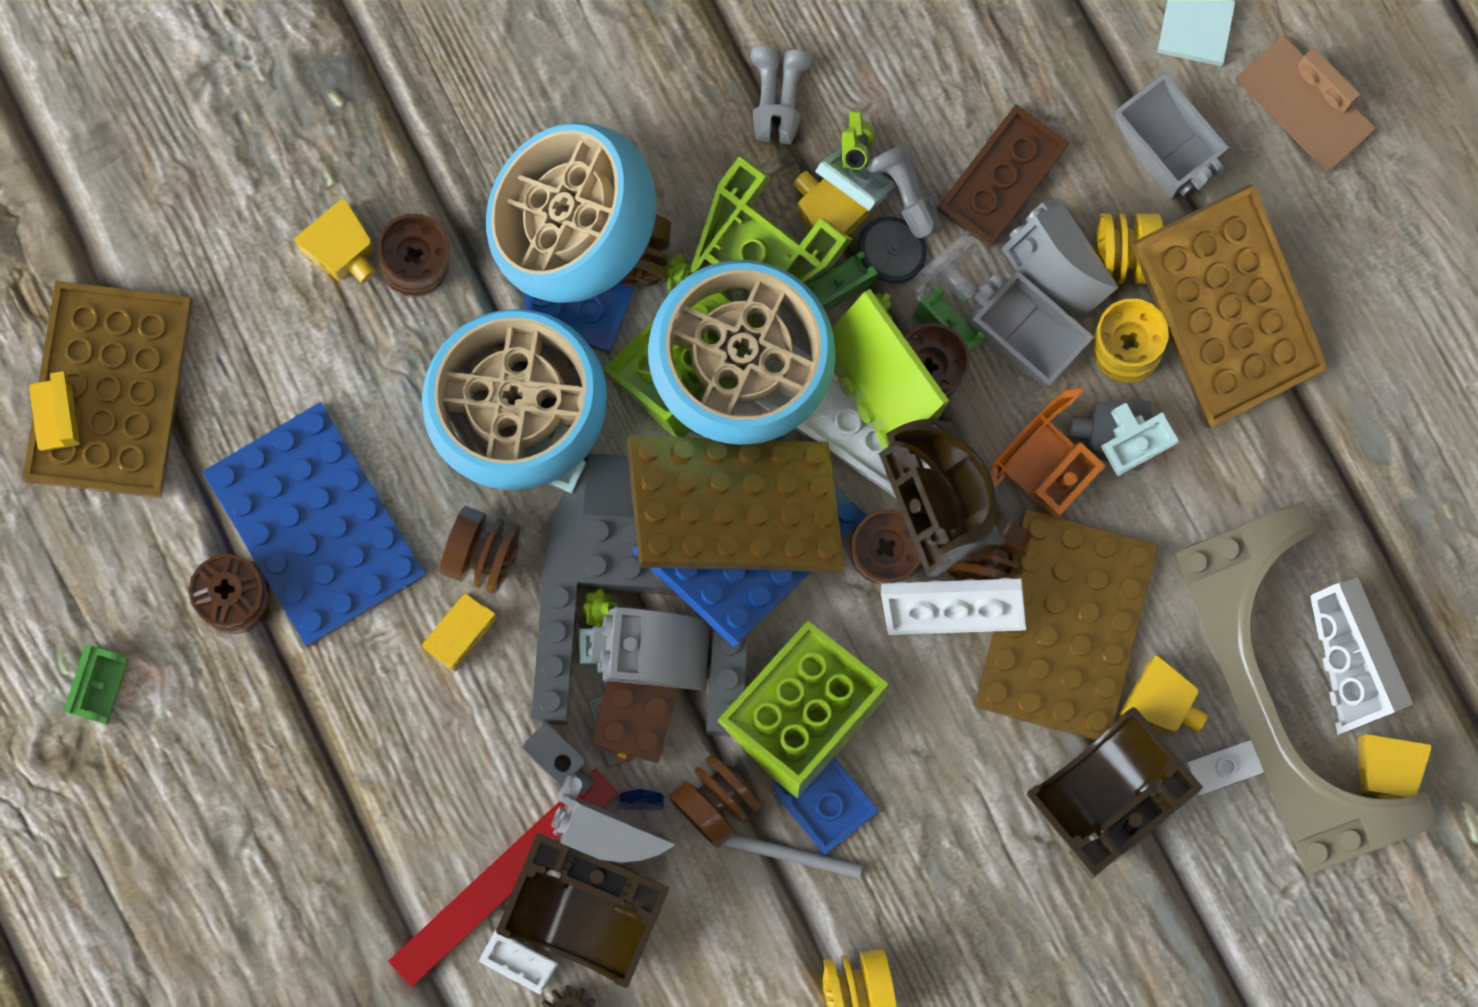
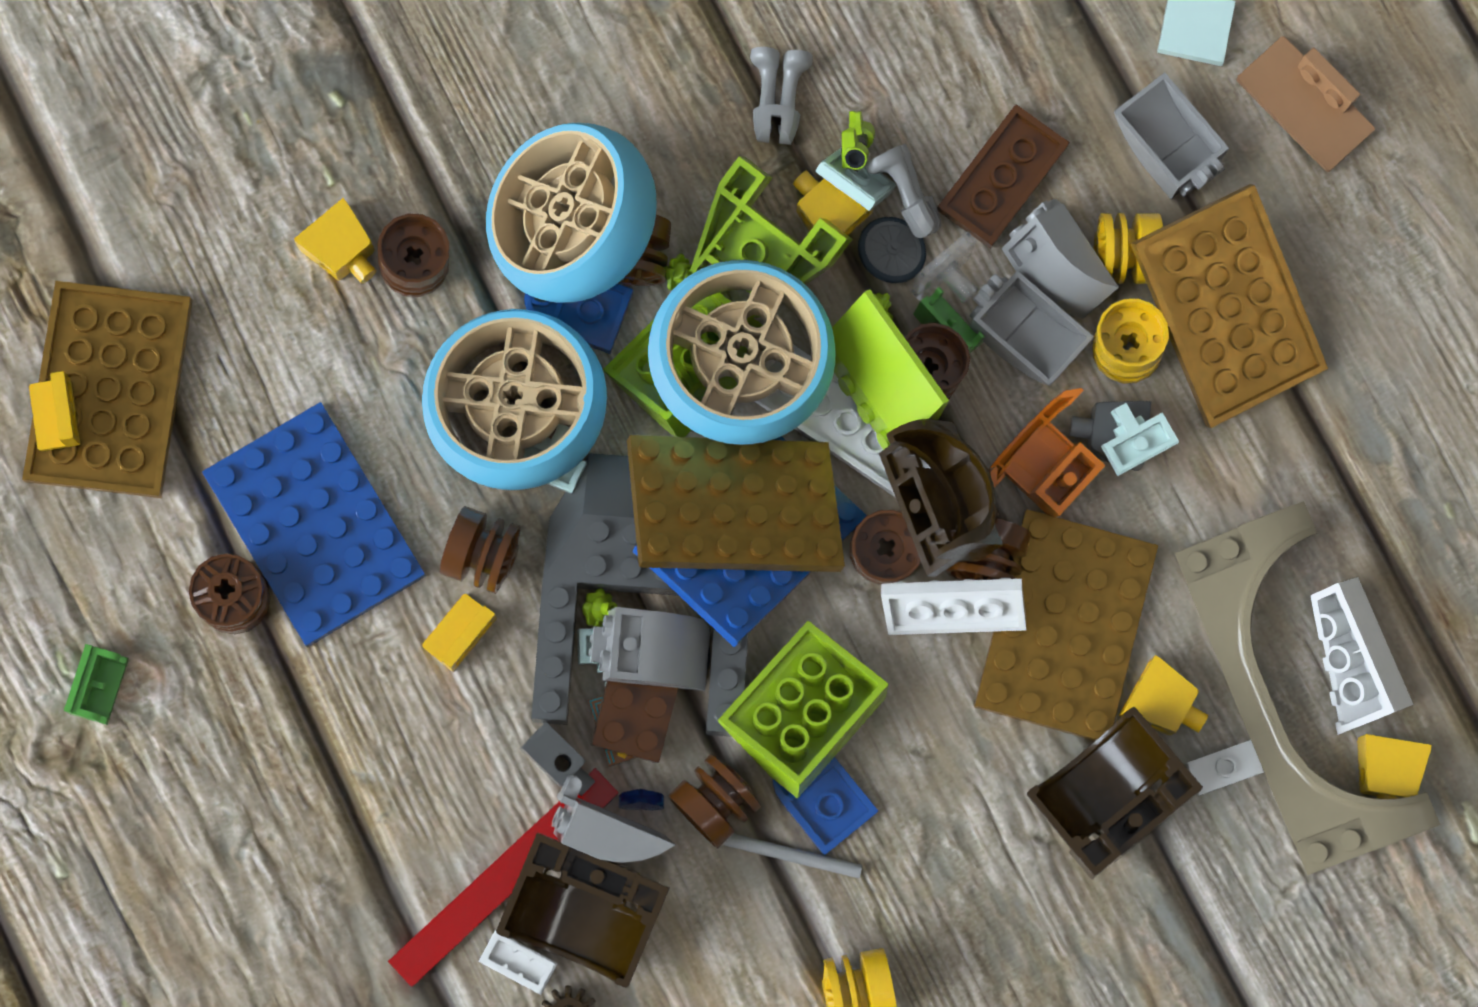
(842, 282): bright green hinge -> none

